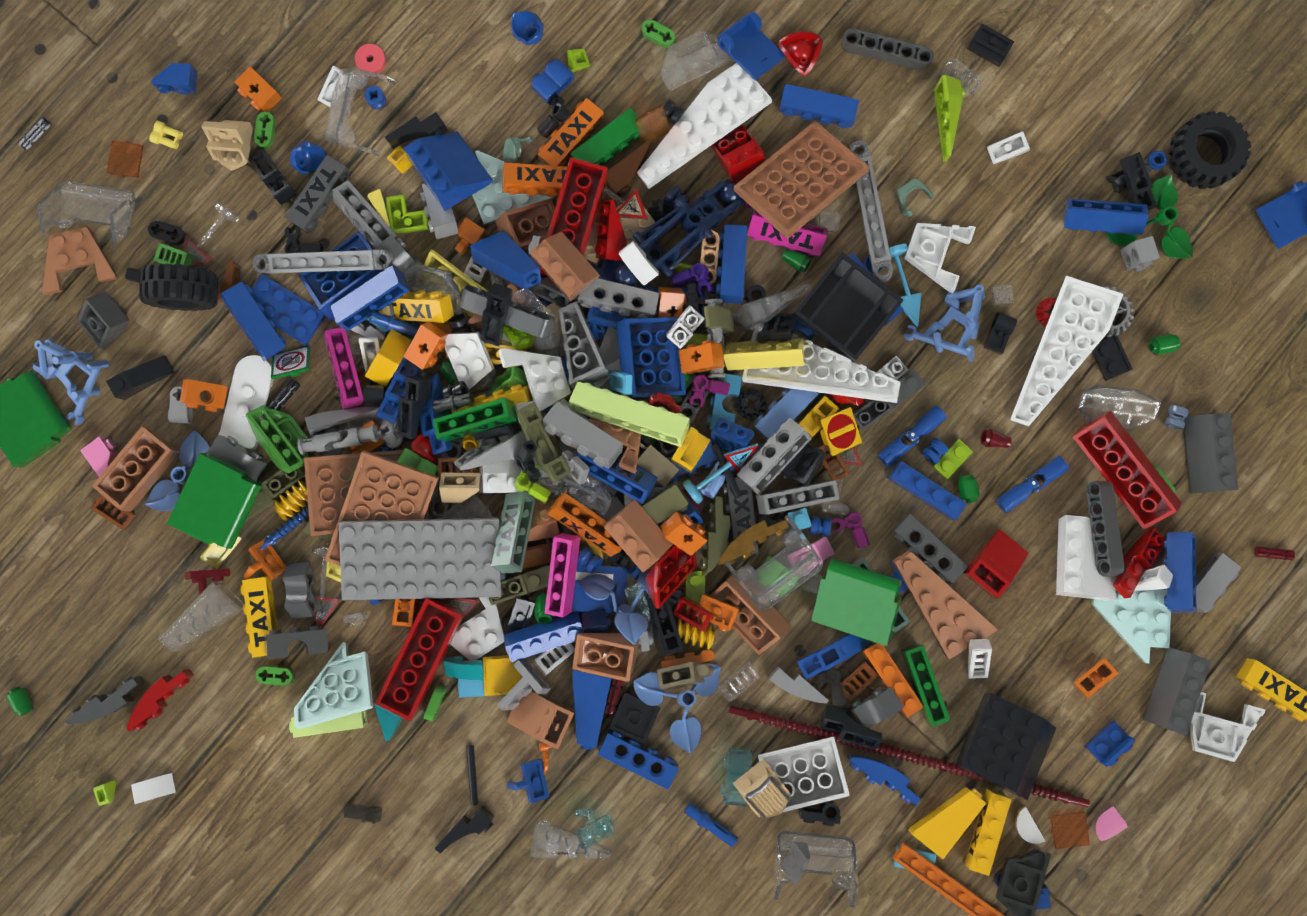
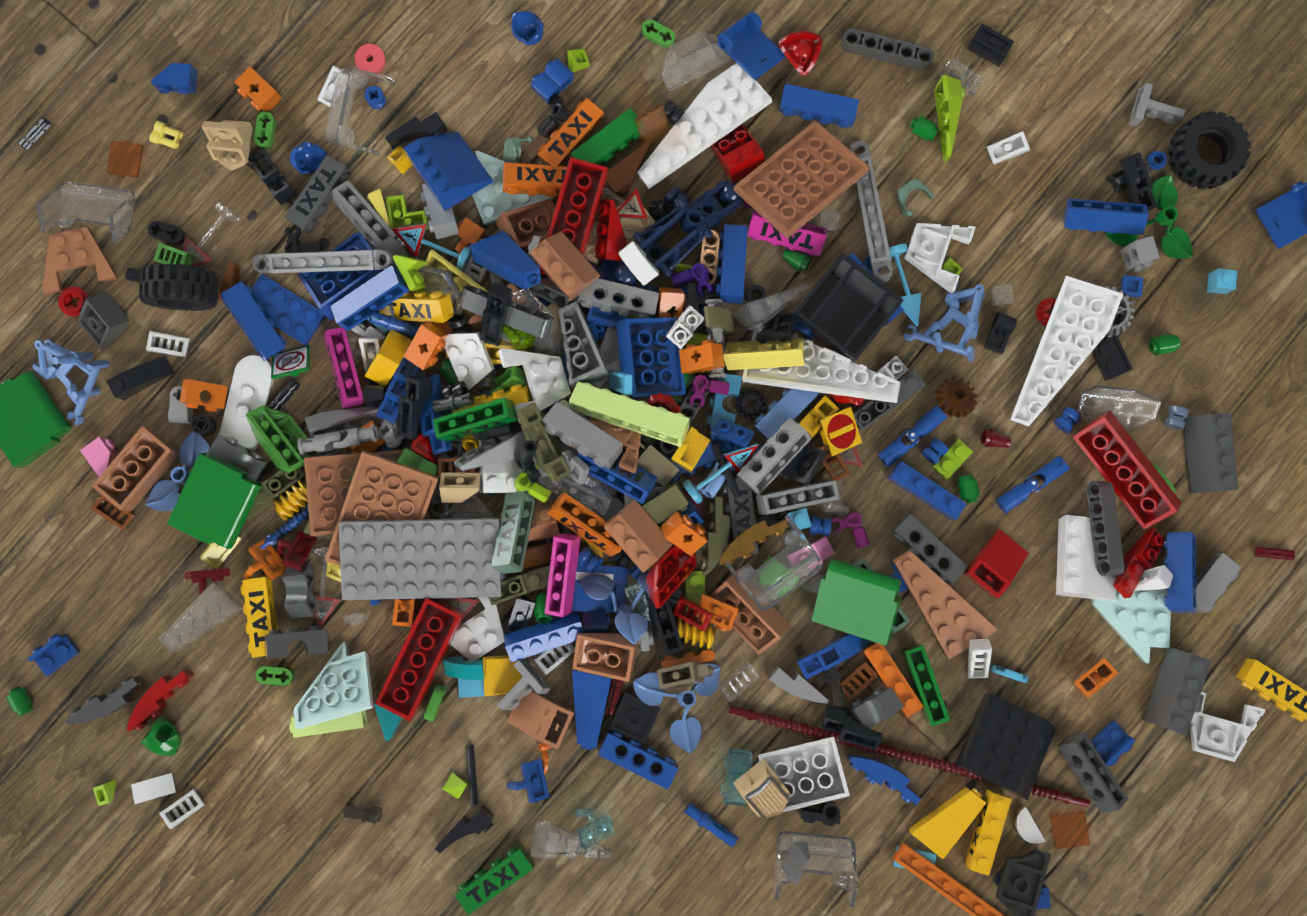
(55, 653): none -> blue bracket
(65, 301): none -> red gear
(152, 339): none -> white slope
(162, 738): none -> green piece
(168, 818): none -> white slope
(207, 427): none -> black wheel
(297, 551): none -> dark red plate
(409, 269): none -> lime slope
(413, 237): none -> medium azure piece
(455, 785): none -> lime slope
(495, 879): none -> green brick
(923, 128): none -> green brick
(951, 266): none -> lime slope
(956, 397): none -> reddish brown gear
(1009, 673): none -> medium azure tile
(1068, 420): none -> blue wheel
(1093, 772): none -> dark grey brick
(1109, 824): bright pink brick -> none
(1132, 286): none -> blue plate
(1153, 109): none -> light grey bracket
(1222, 281): none -> medium azure brick

